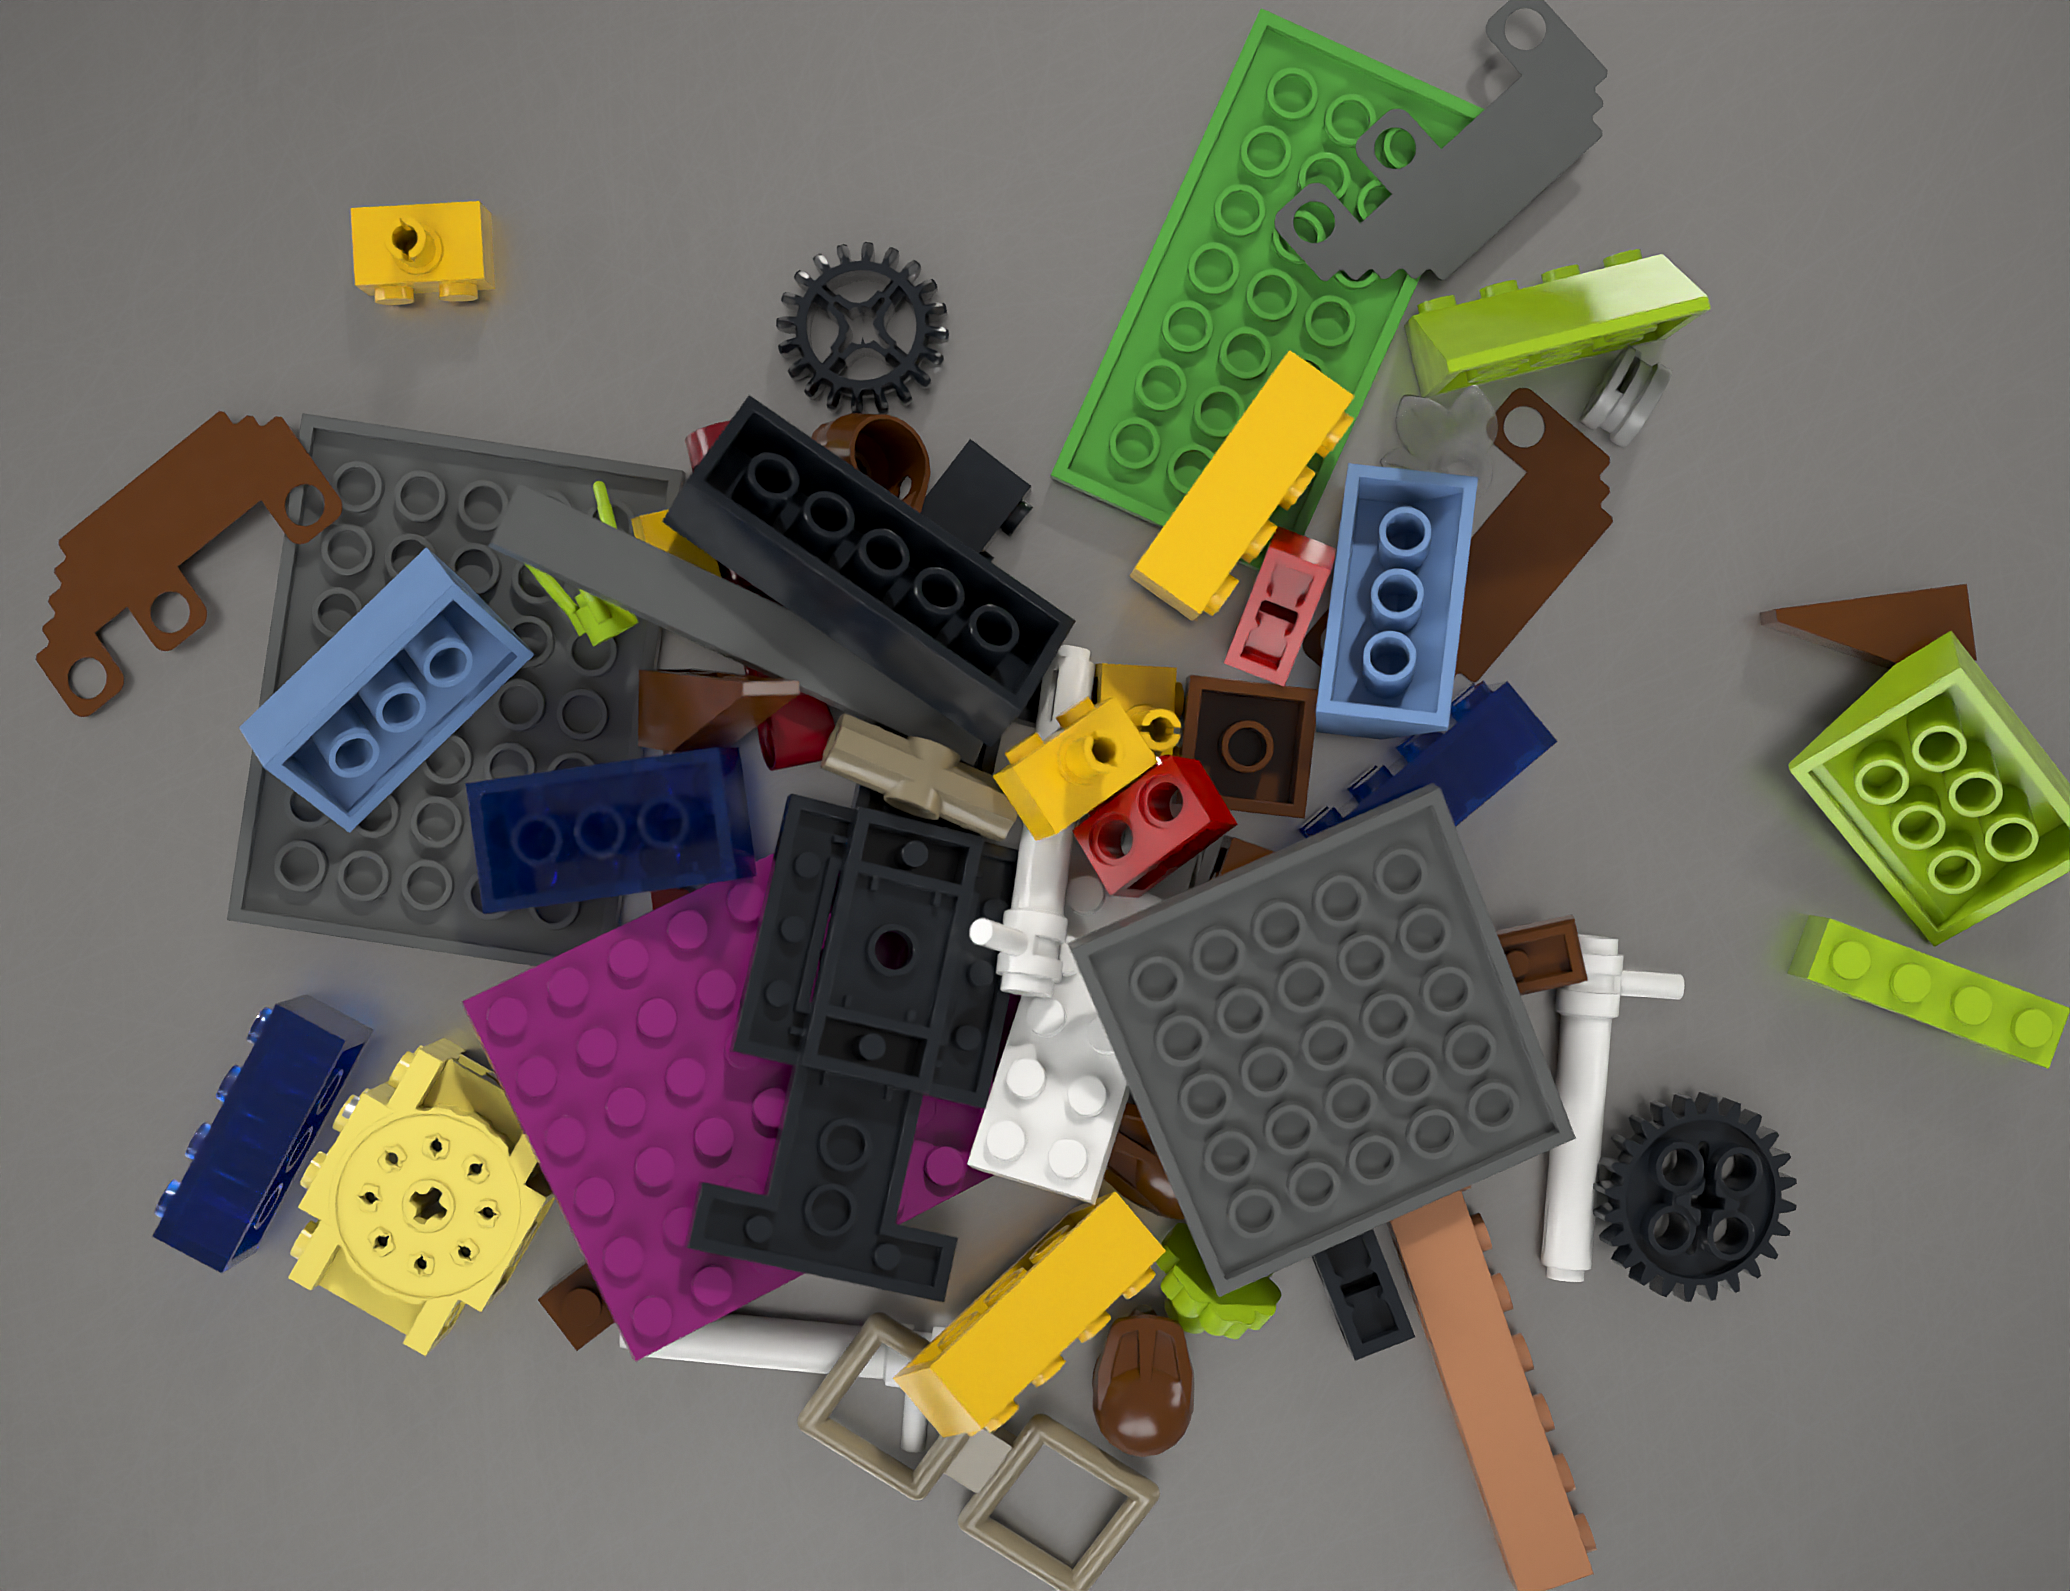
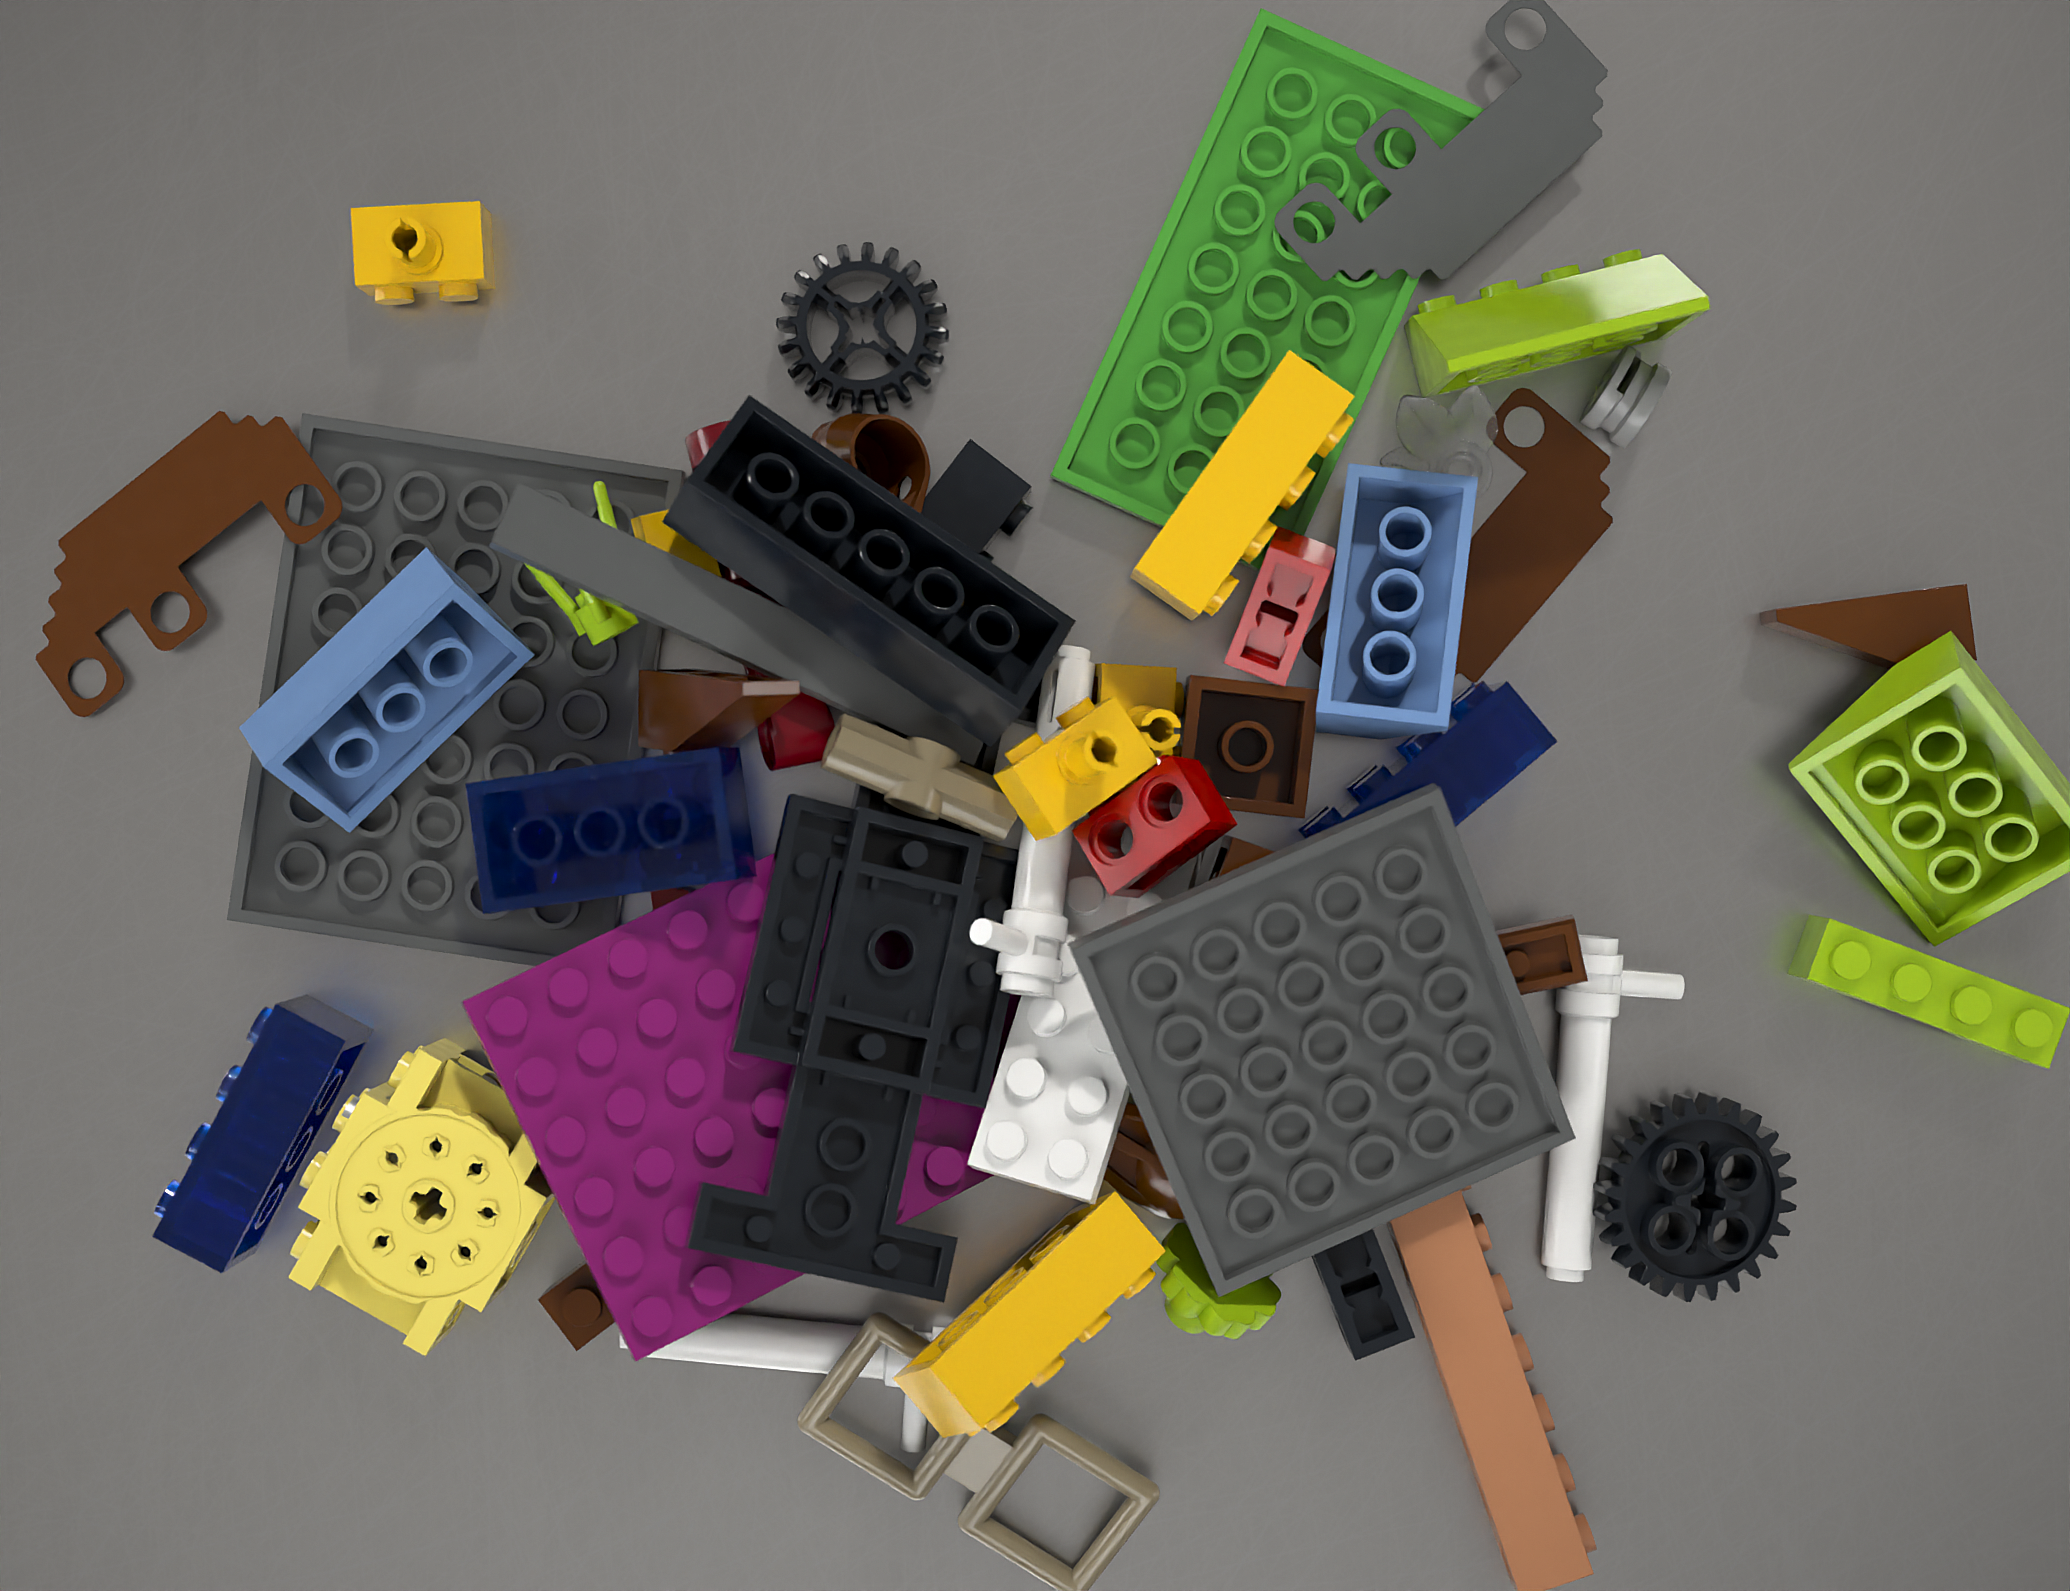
(1143, 1384): reddish brown helmet -> none

